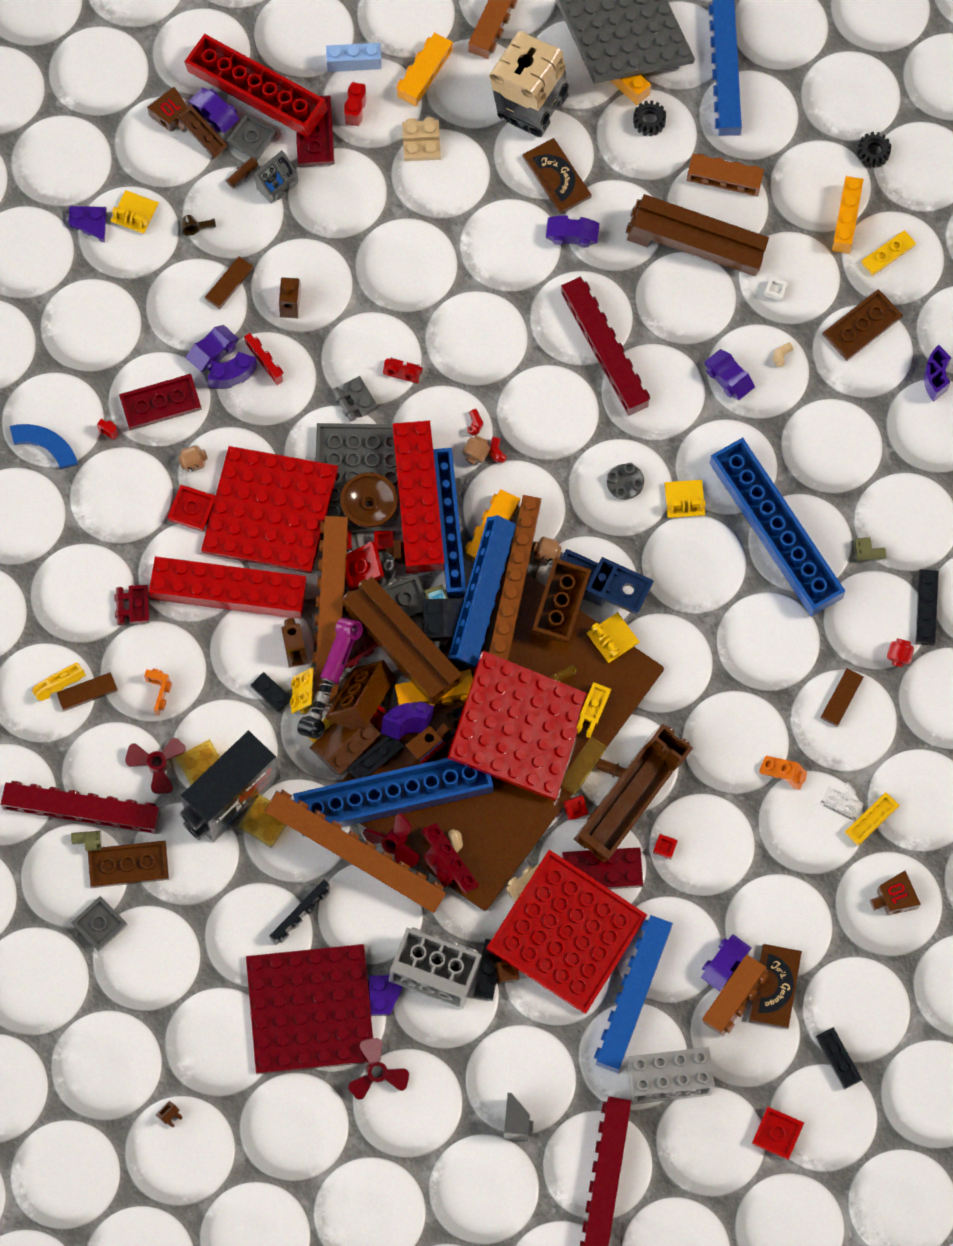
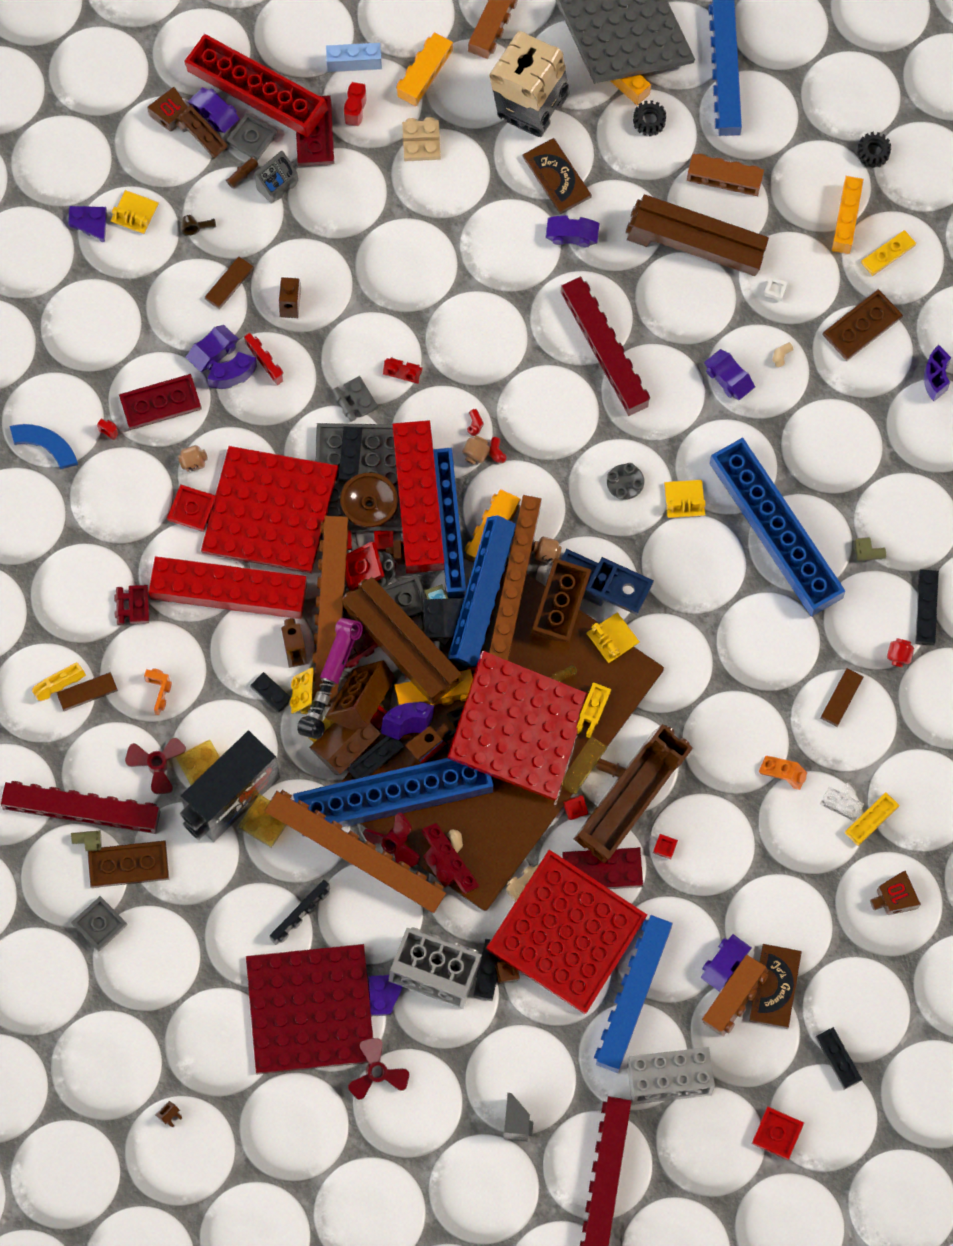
(350, 453): none -> black plate

